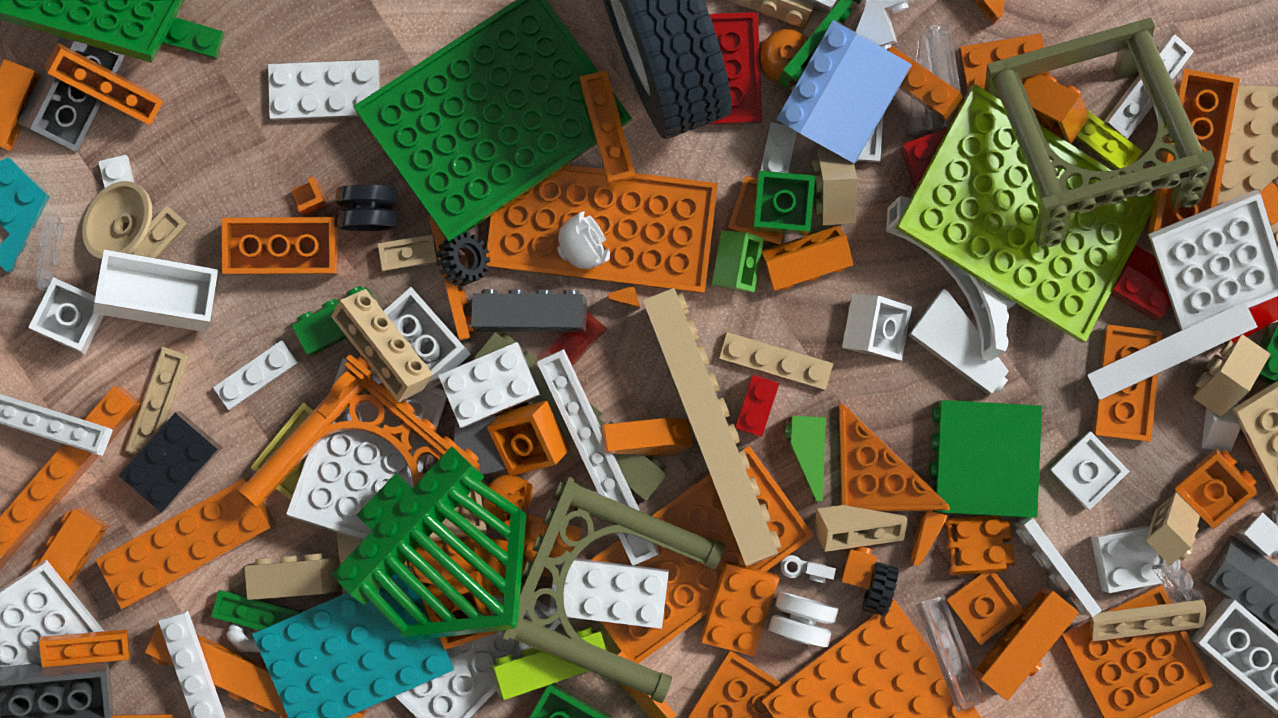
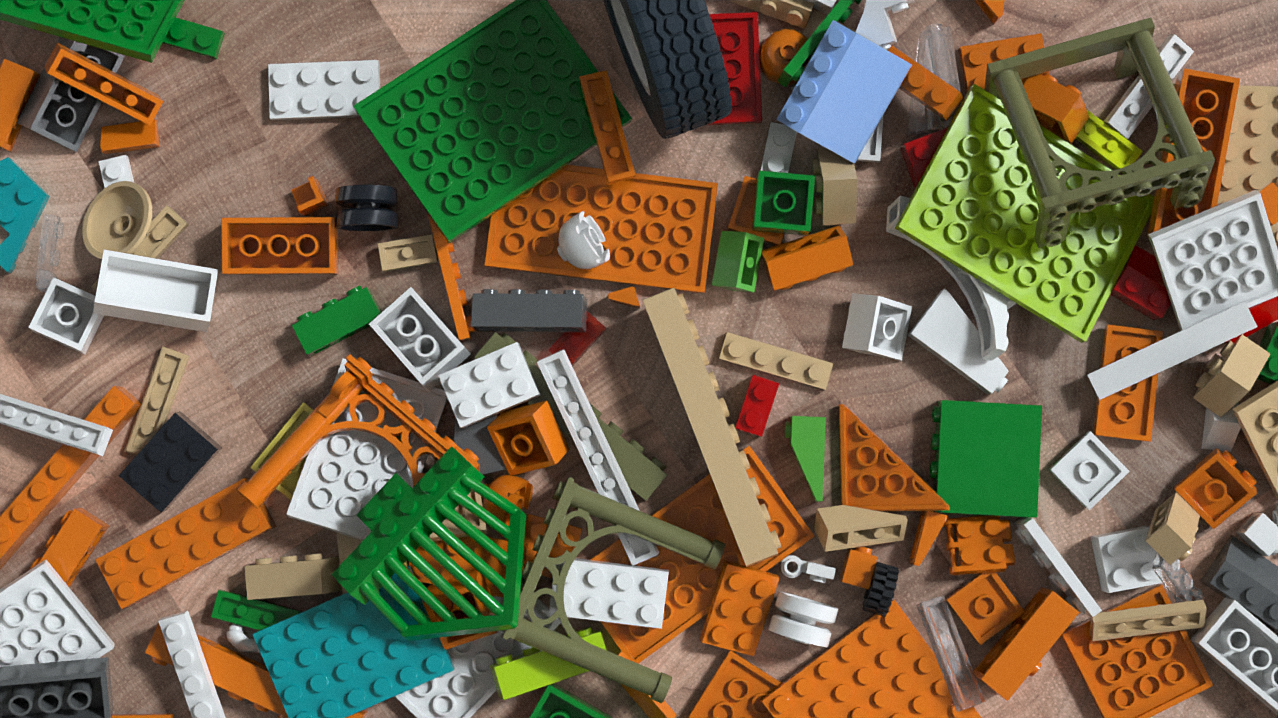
(84, 648): orange plate -> none
(129, 137): none -> orange slope
(256, 375): white plate -> none
(381, 345): tan brick -> none
(474, 254): black tyre -> none
(648, 437): orange slope -> none

